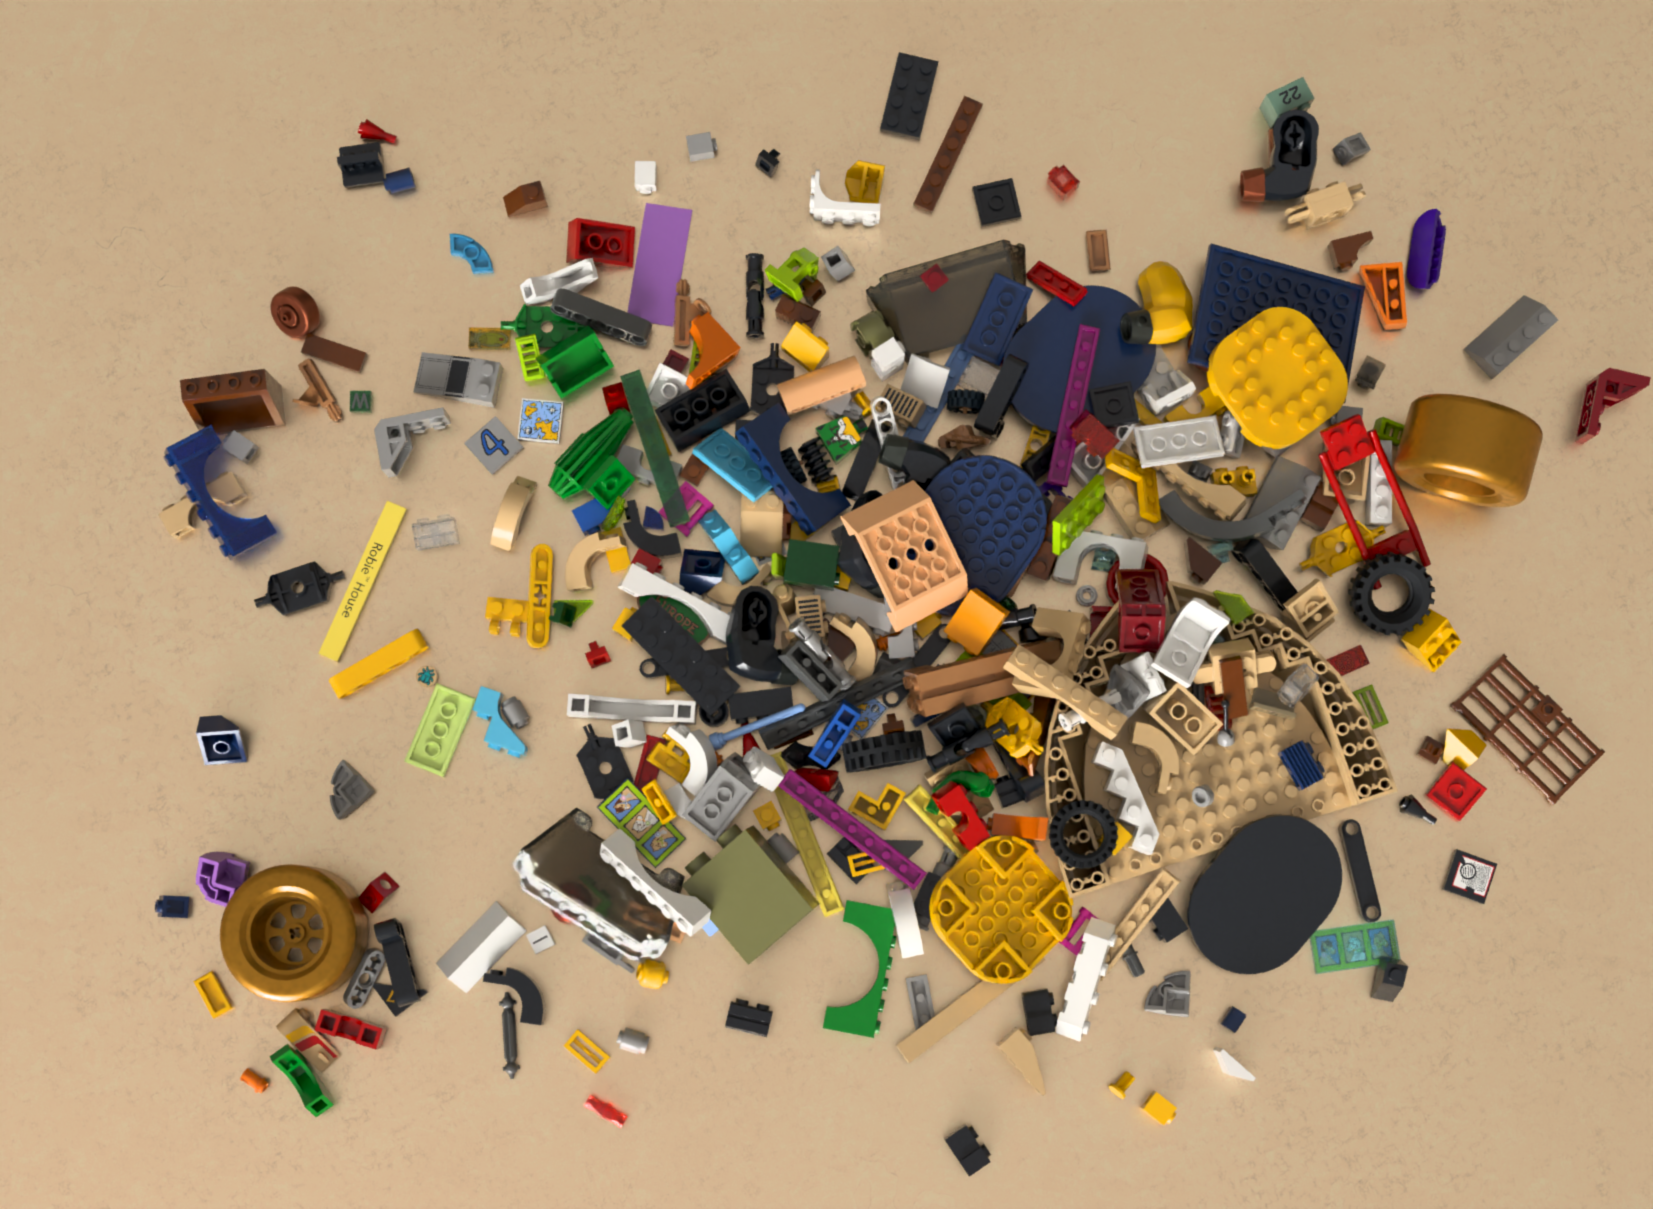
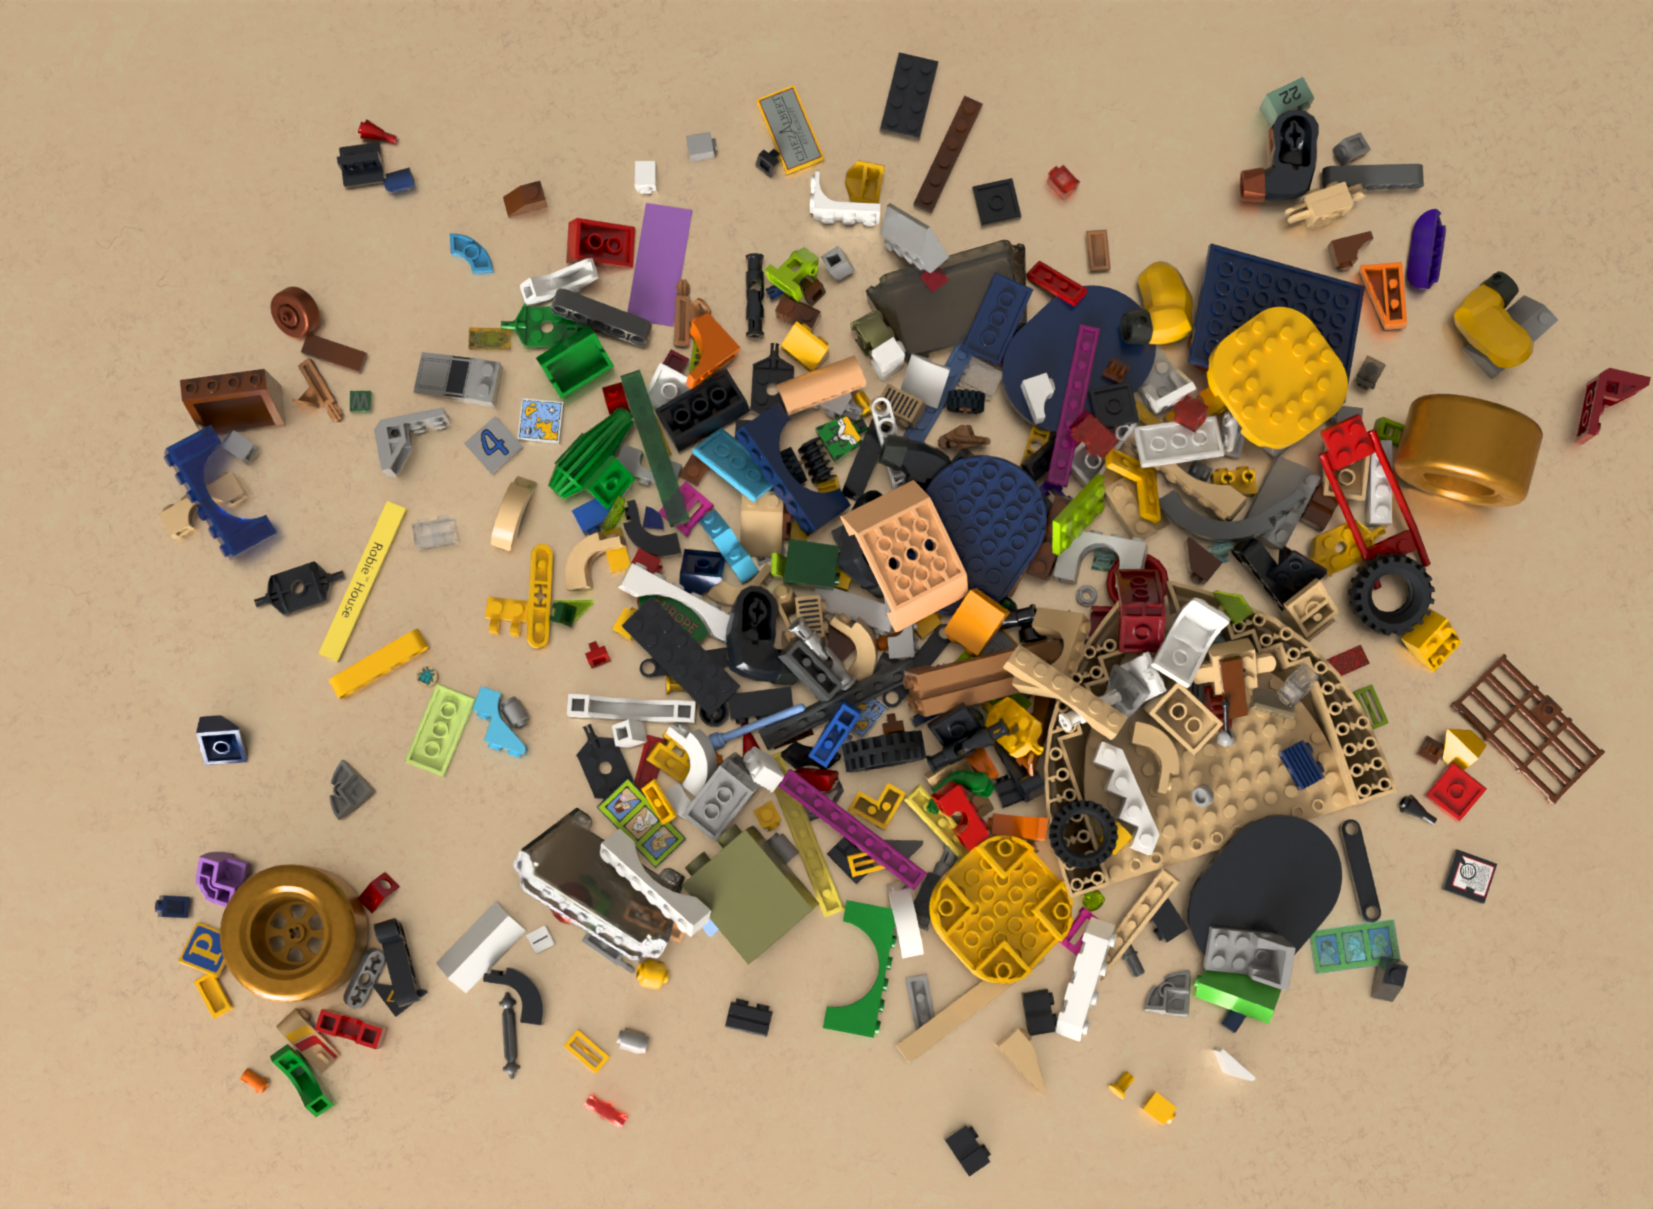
(204, 950): none -> tile
(531, 374): lime slope -> none
(790, 129): none -> light grey tile
(912, 239): none -> light grey slope
(1000, 396): black beam -> none
(1036, 392): none -> white arch
(1093, 900): none -> clear neon green tile
(1115, 371): none -> reddish brown tile
(1190, 413): none -> clear red brick
(1238, 994): none -> bright green slope
(1255, 953): none -> light grey bracket
(1295, 570): none -> black bracket
(1376, 176): none -> dark grey beam
(1490, 327): none -> yellow piece

